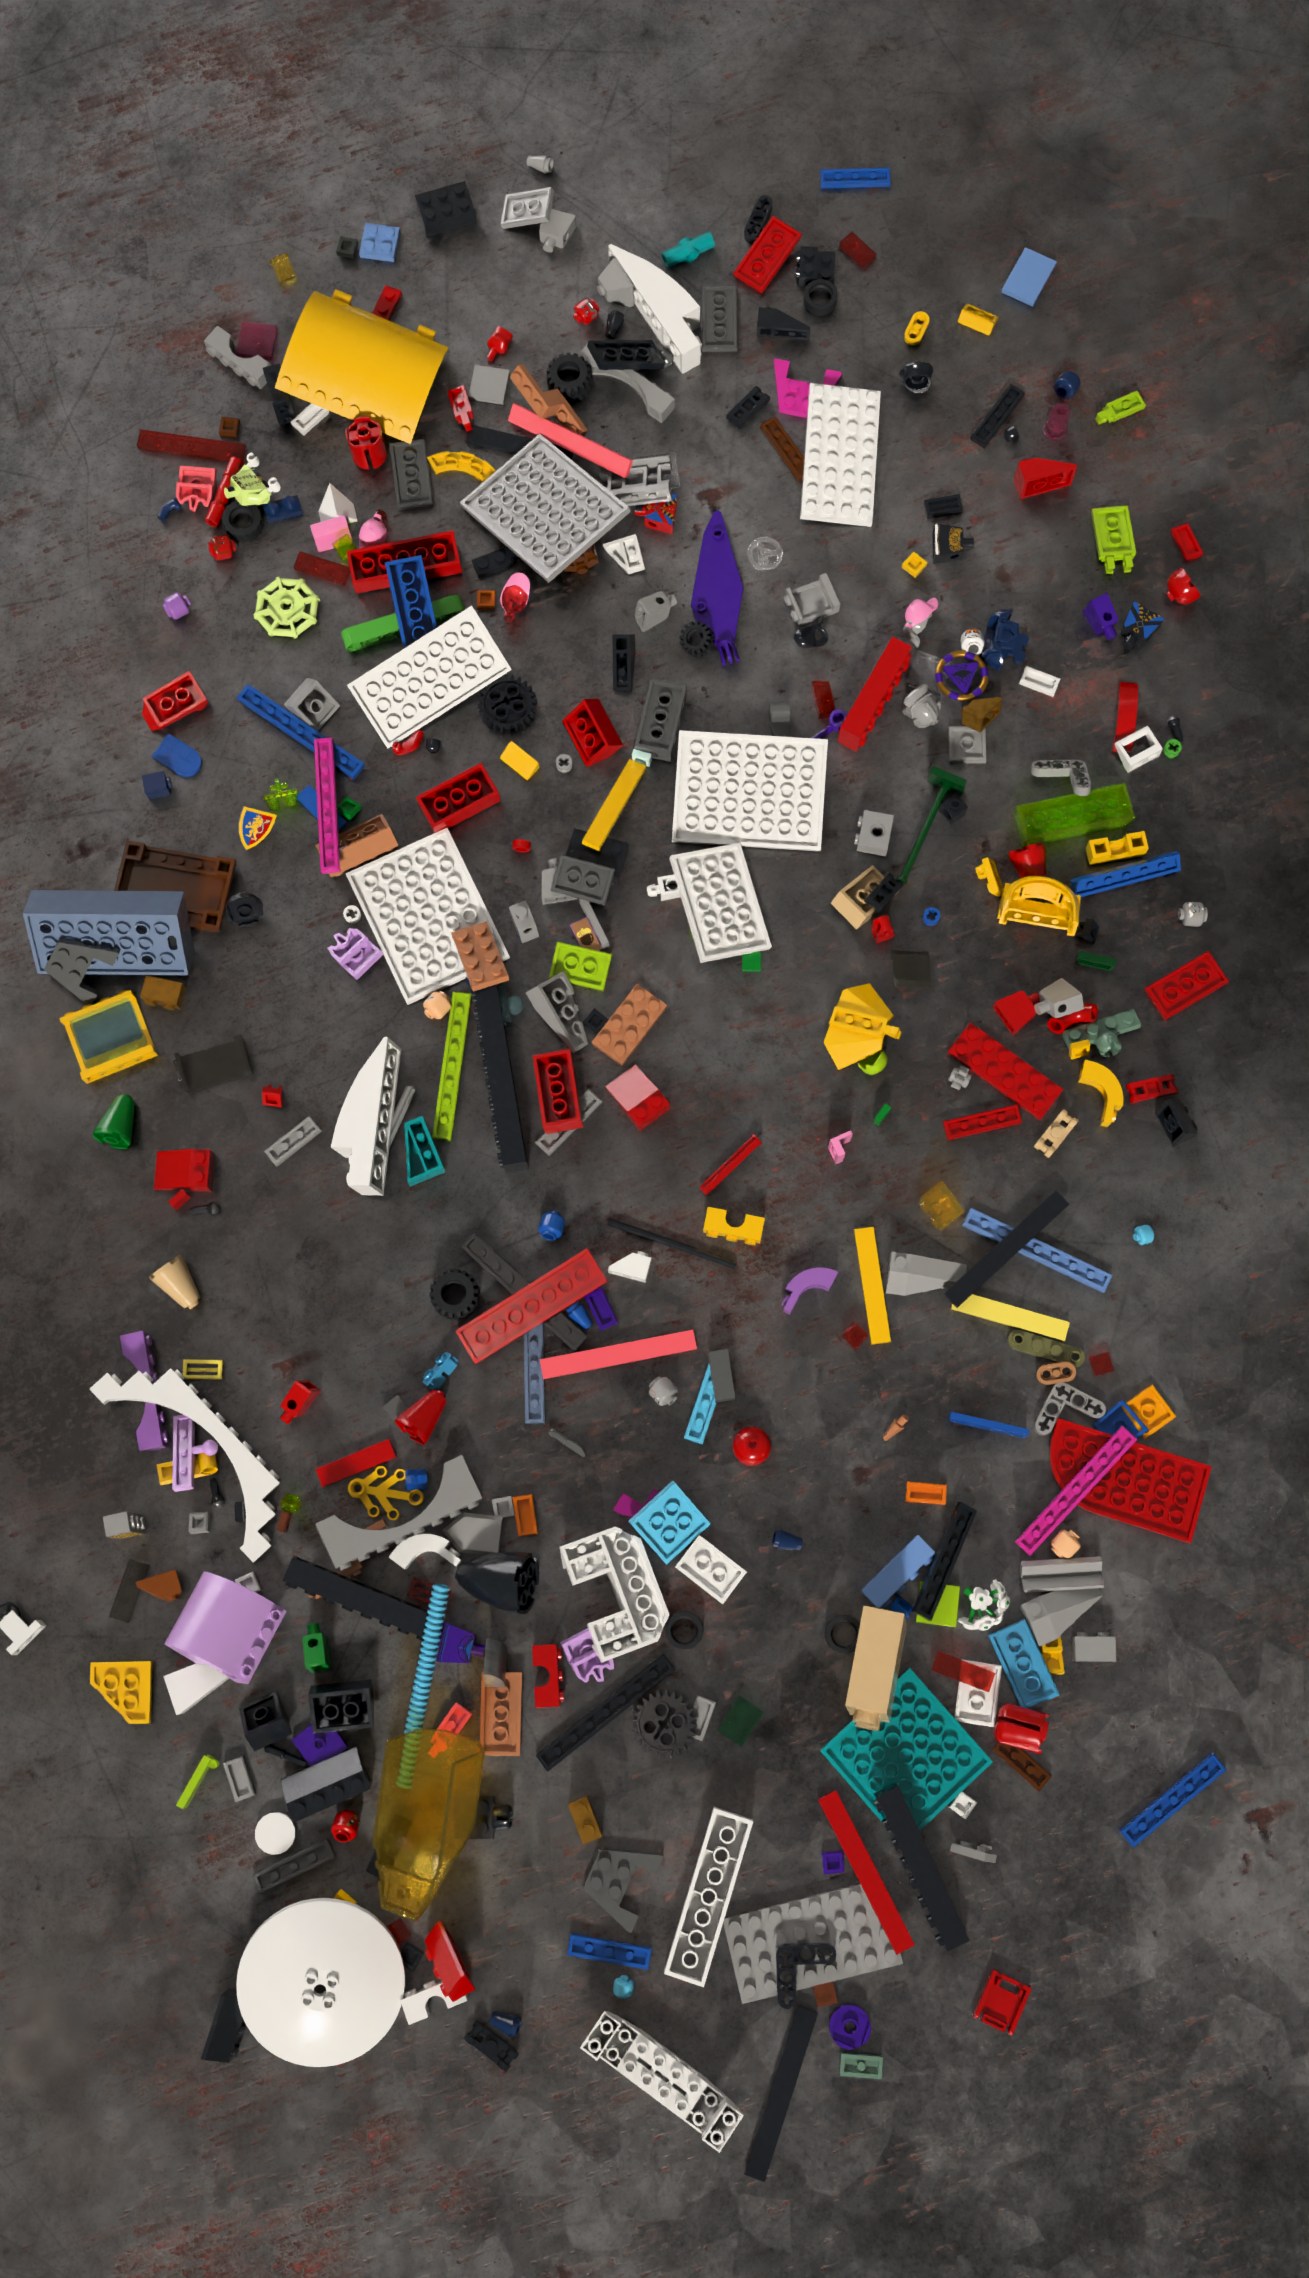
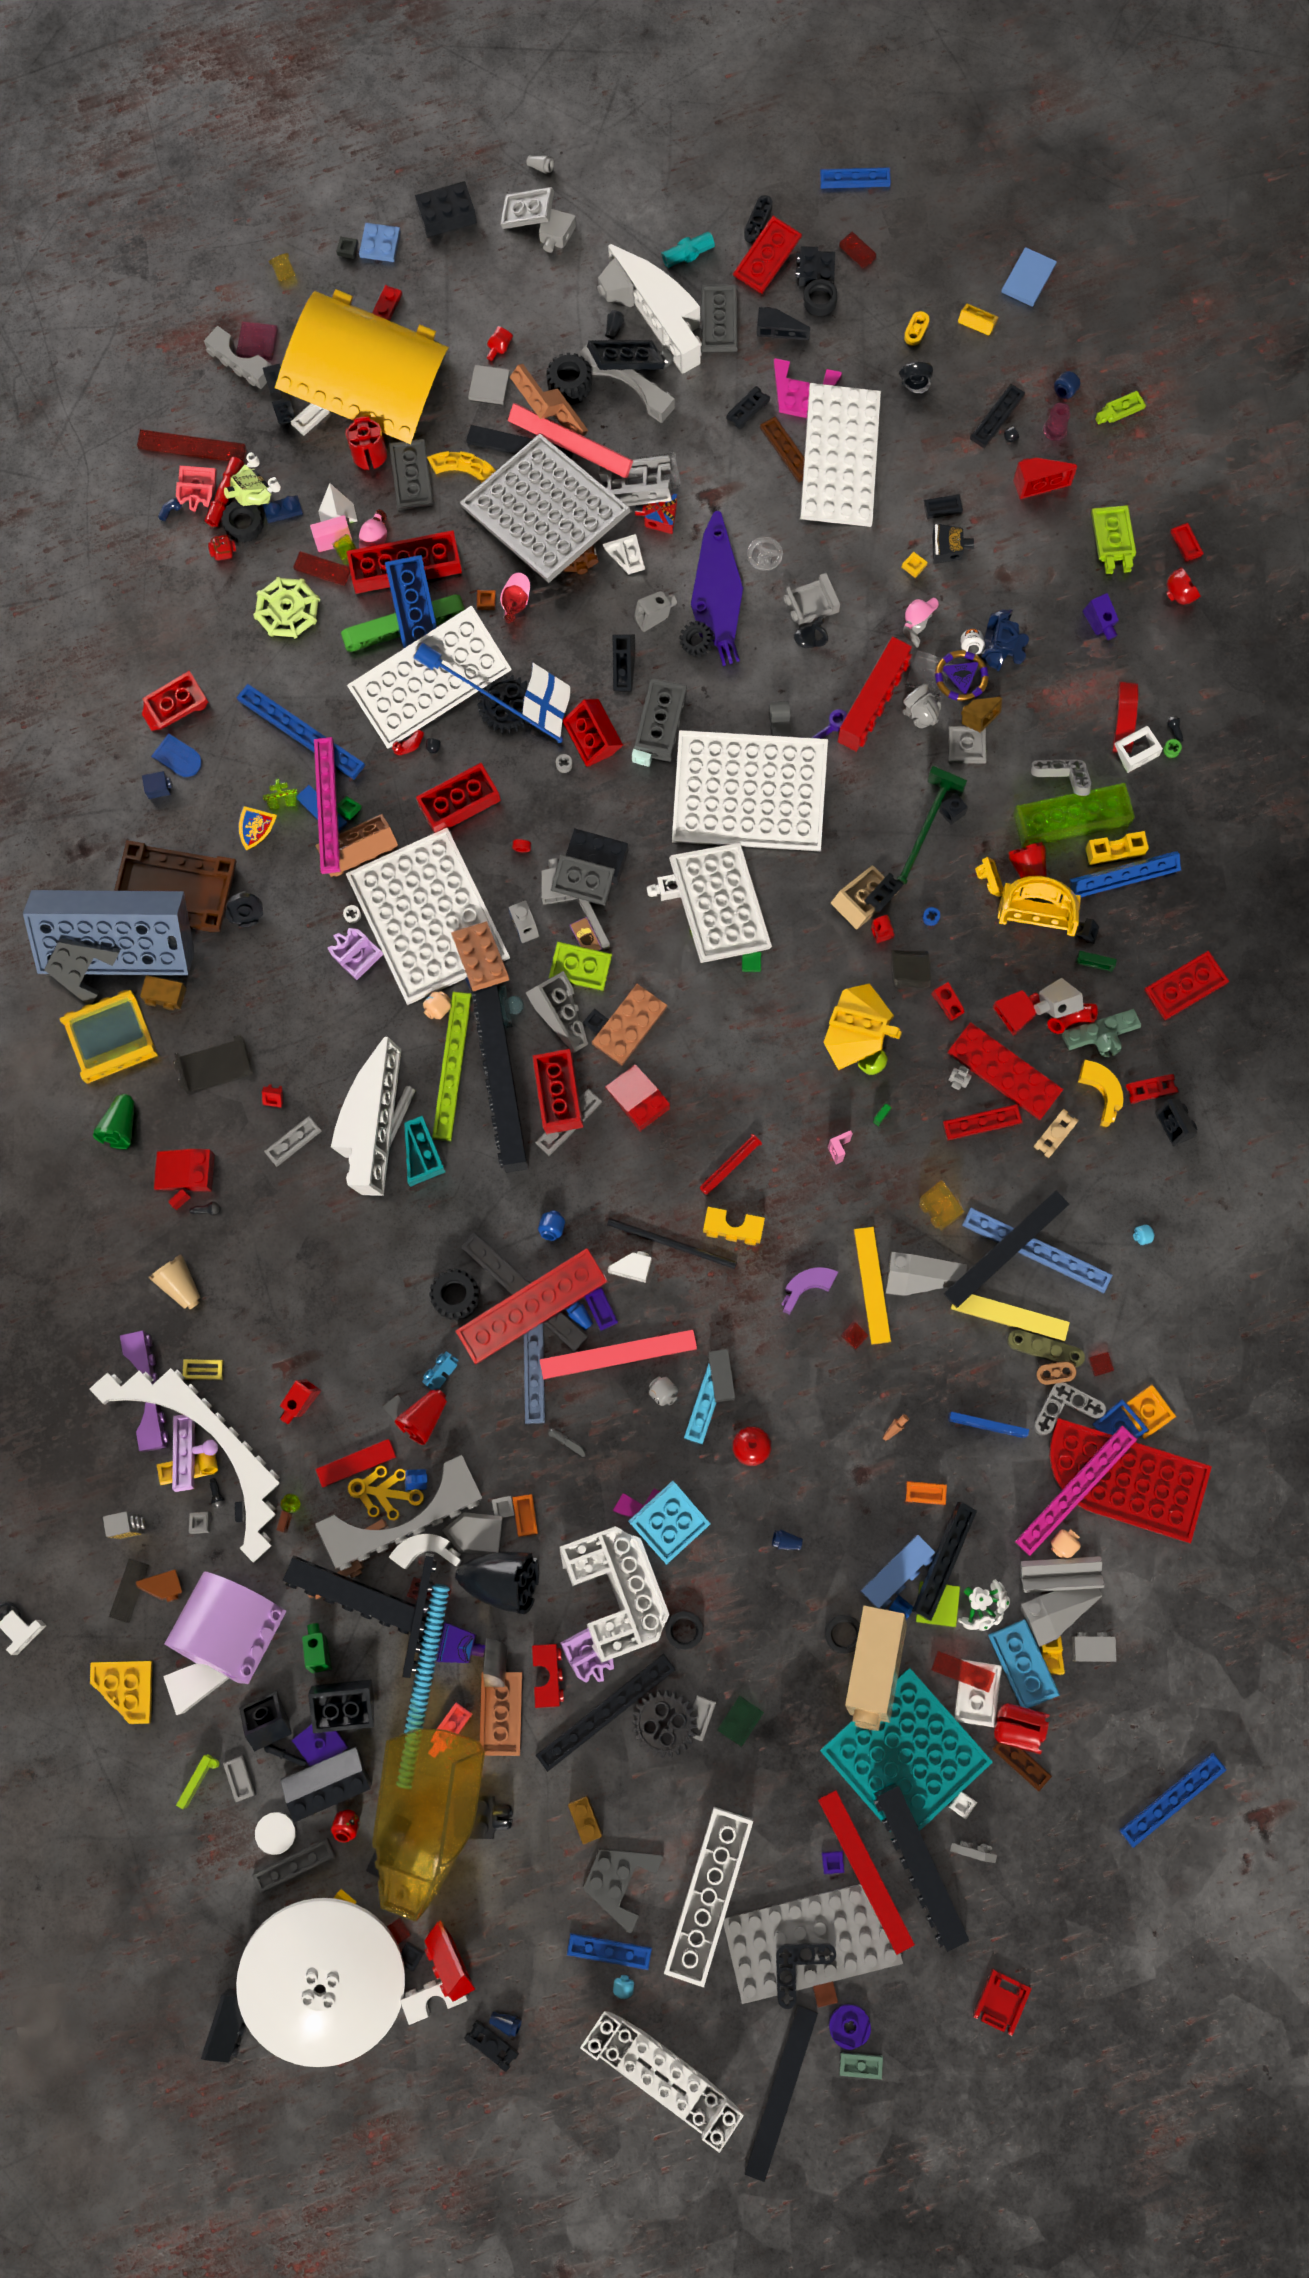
(176, 605): medium lavender head -> none
(229, 427): reddish brown tile -> none
(249, 1581): white tile -> none
(312, 704): light grey slope -> none
(418, 1624): none -> black plate
(461, 406): red hinge -> none
(494, 562): black hinge -> none
(519, 761): yellow slope -> none
(543, 701): none -> flag
(586, 311): red head -> none
(614, 804): yellow tile -> none
(710, 1569): white plate -> none
(822, 698): clear red slope -> none
(866, 840): light grey brick -> none
(948, 1001): none -> red leg
(1039, 681): white tile -> none
(1079, 1049): yellow tile -> none
(1140, 625): torso -> none
(1193, 914): light grey head -> none

